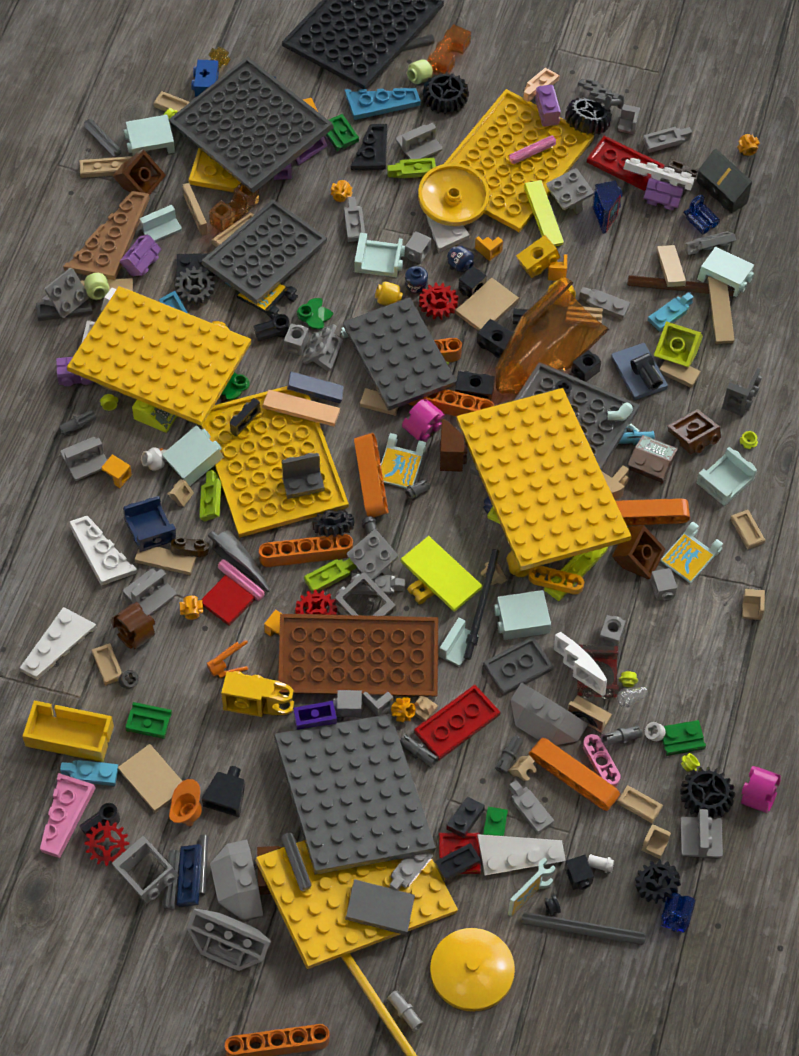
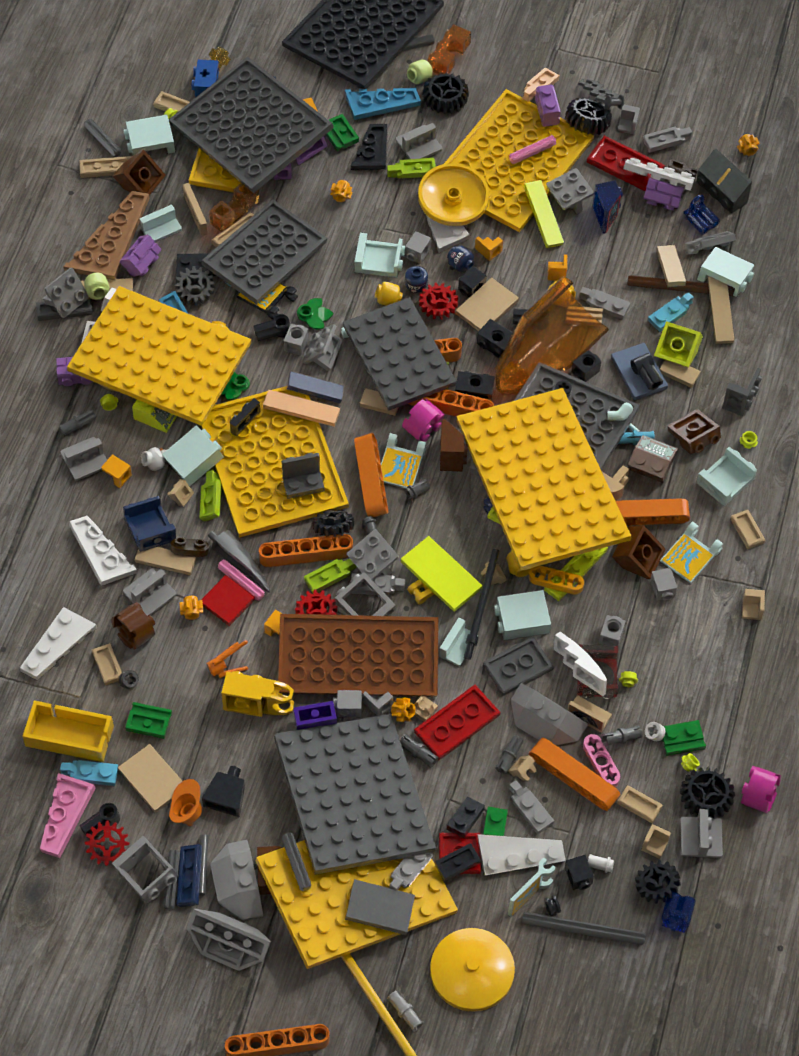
(353, 220): light grey hinge -> none
(541, 248): yellow brick -> none
(630, 696): clear cone -> none

